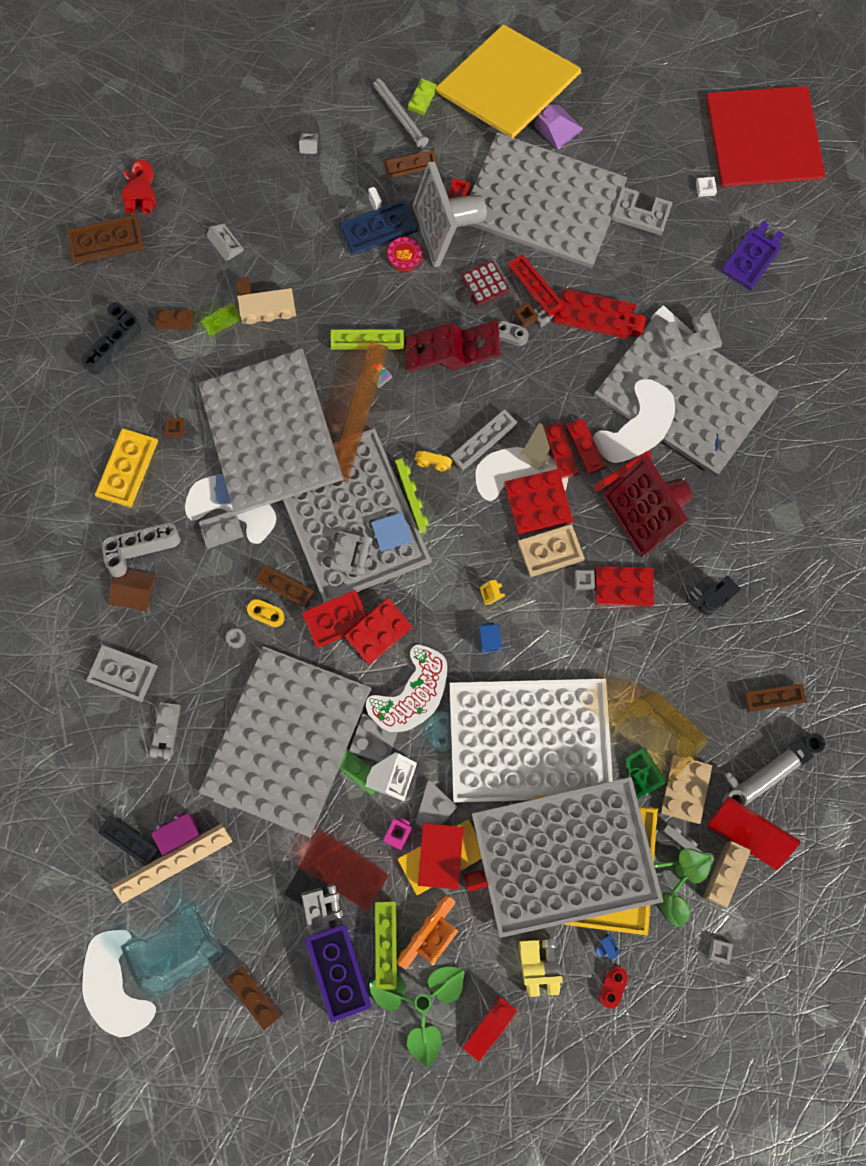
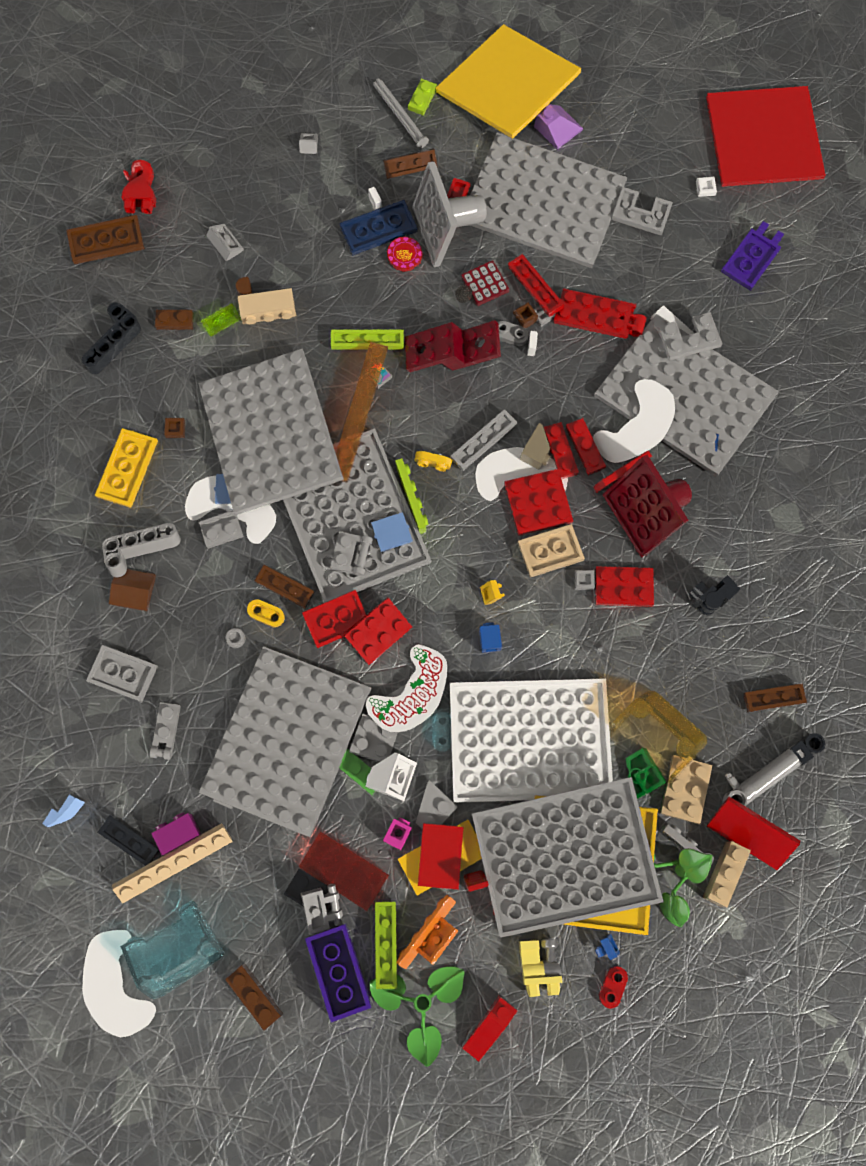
(66, 812): none -> light blue slope
(532, 343): none -> white tile
(720, 951): light grey tile -> none

